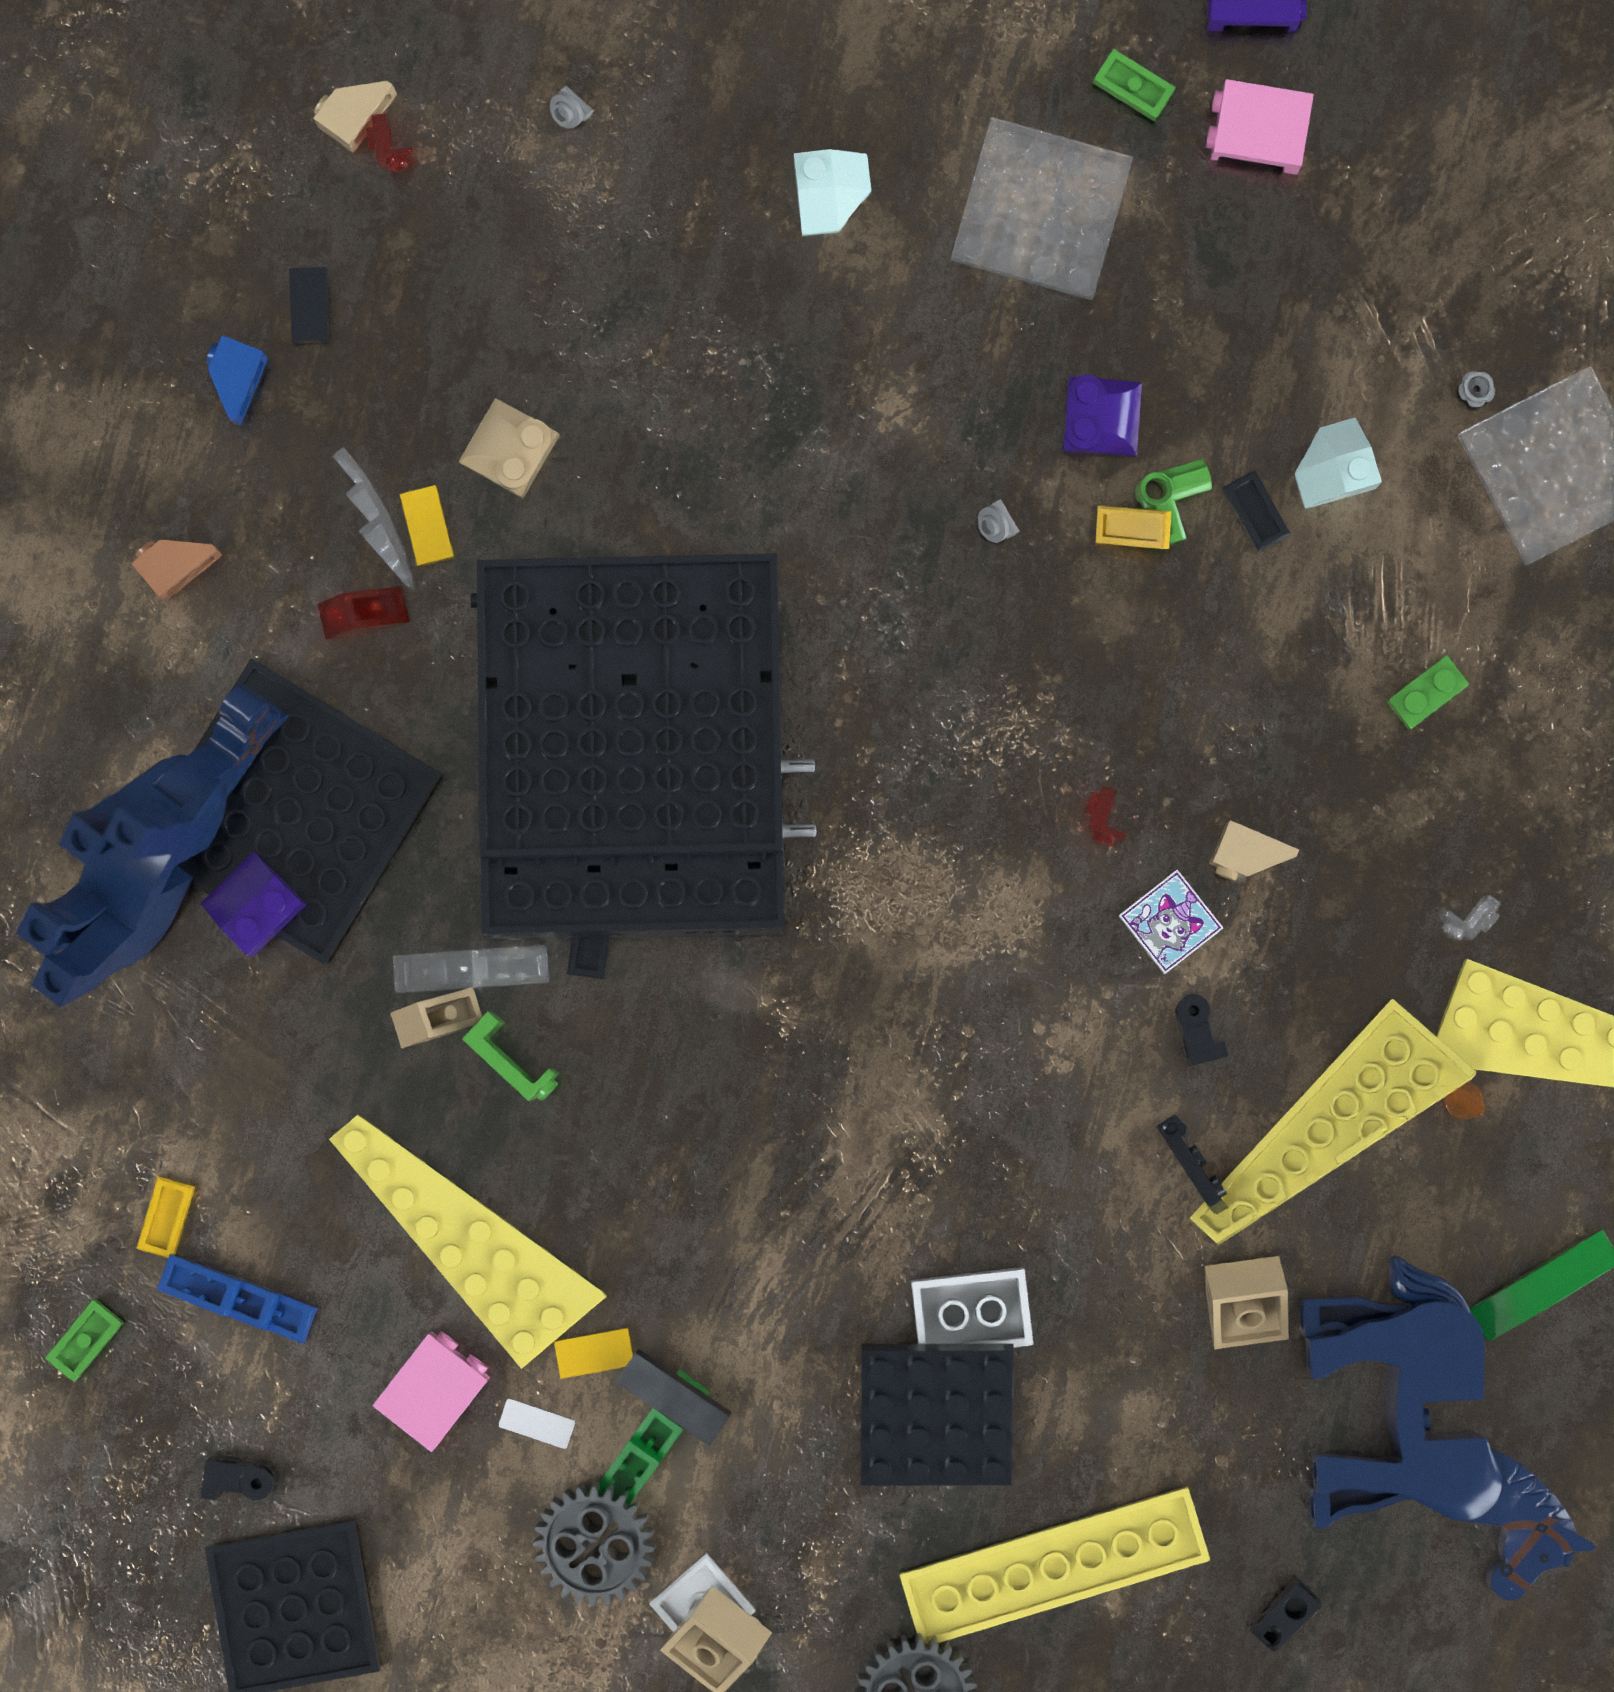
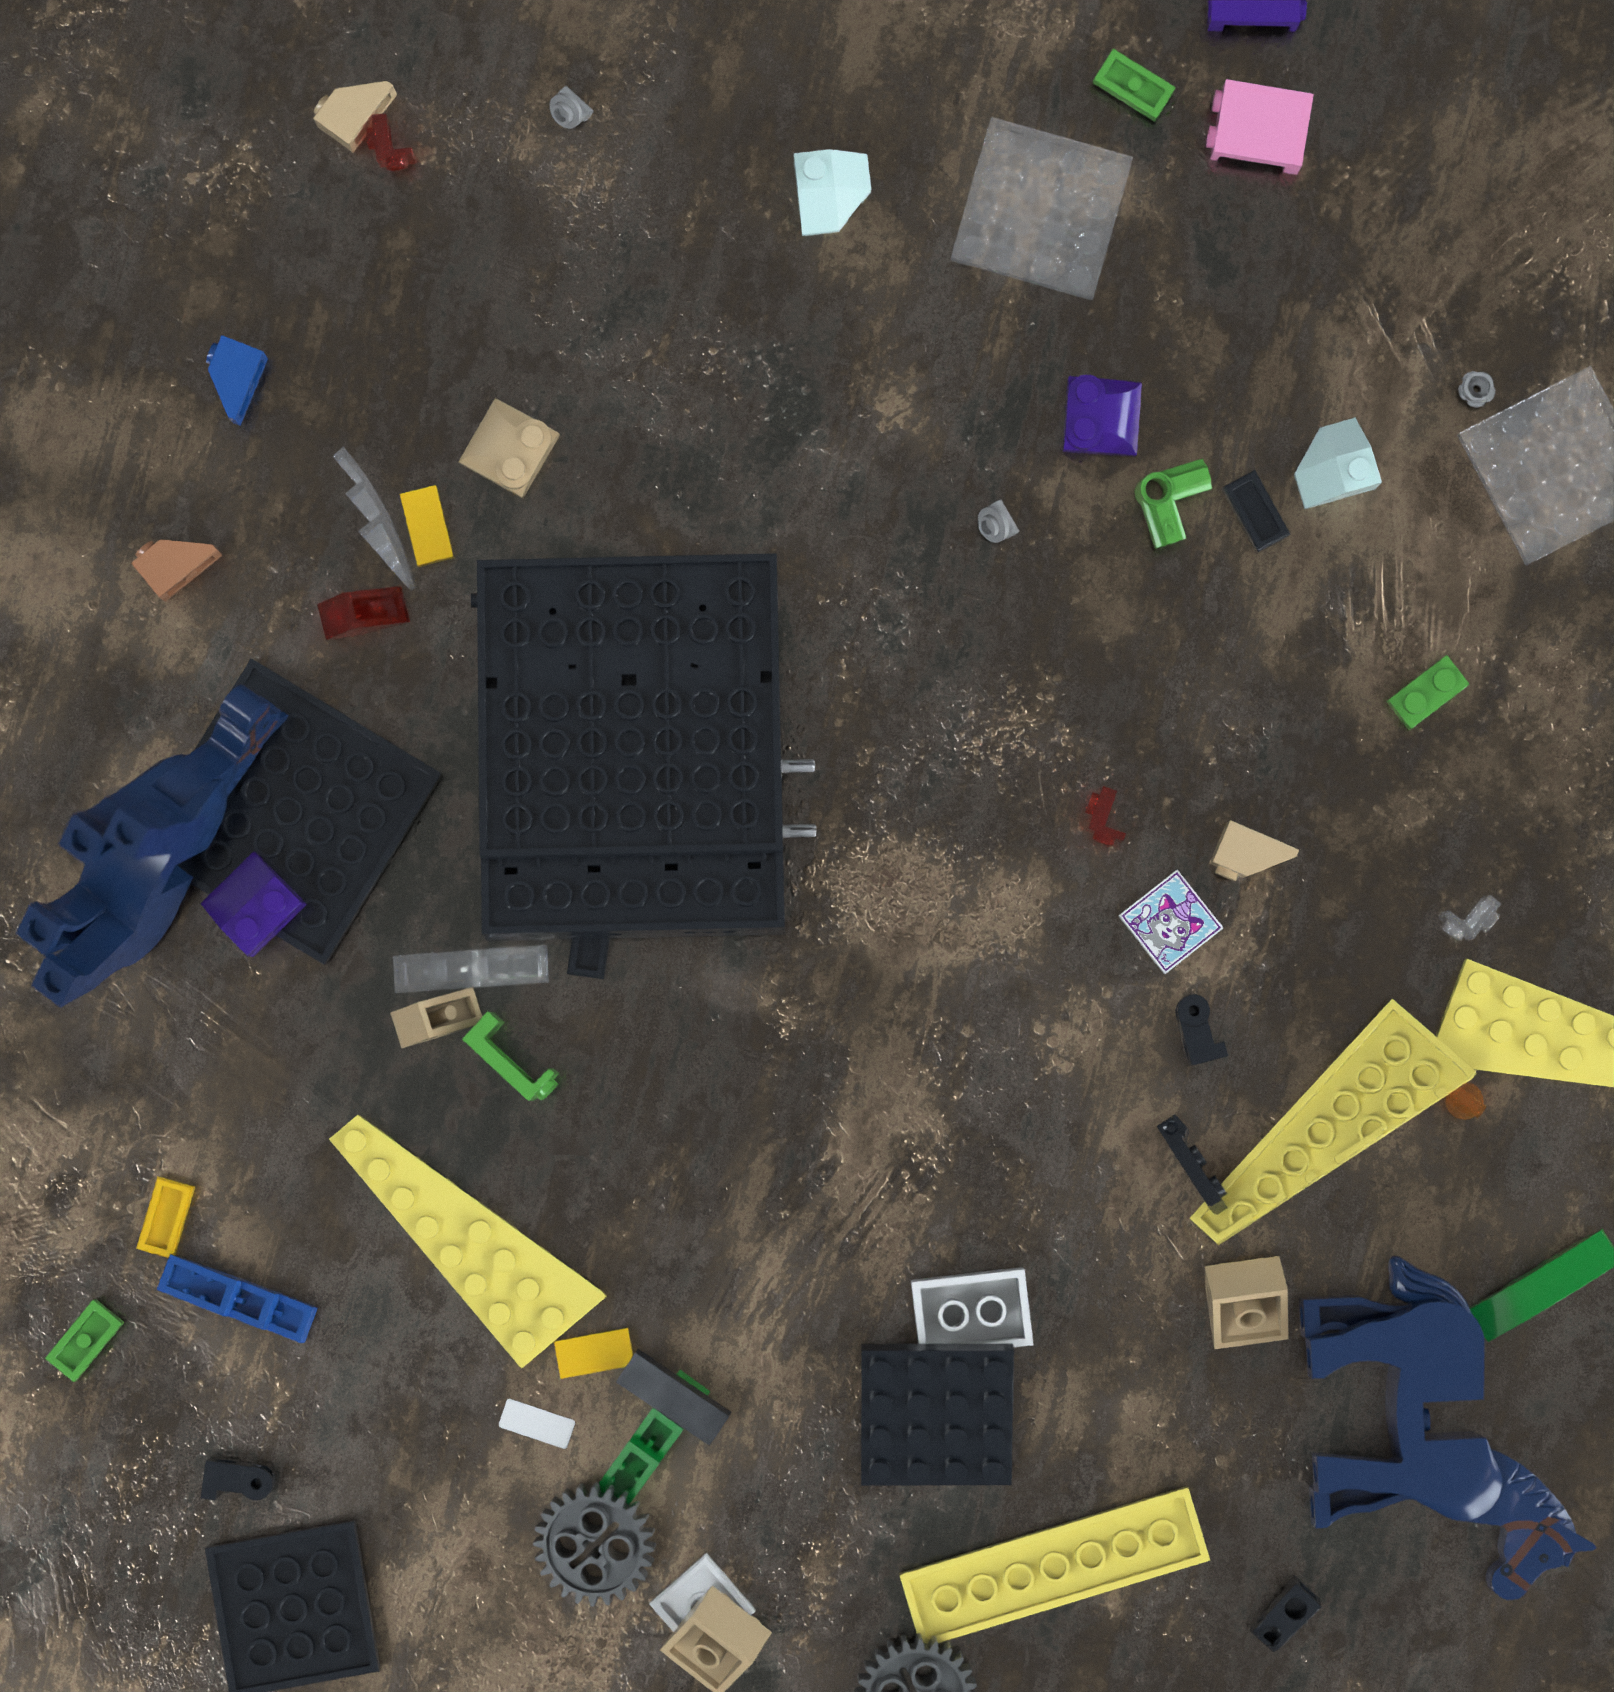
(309, 305): black tile -> none
(432, 1390): bright pink panel -> none
(1133, 527): yellow tile -> none

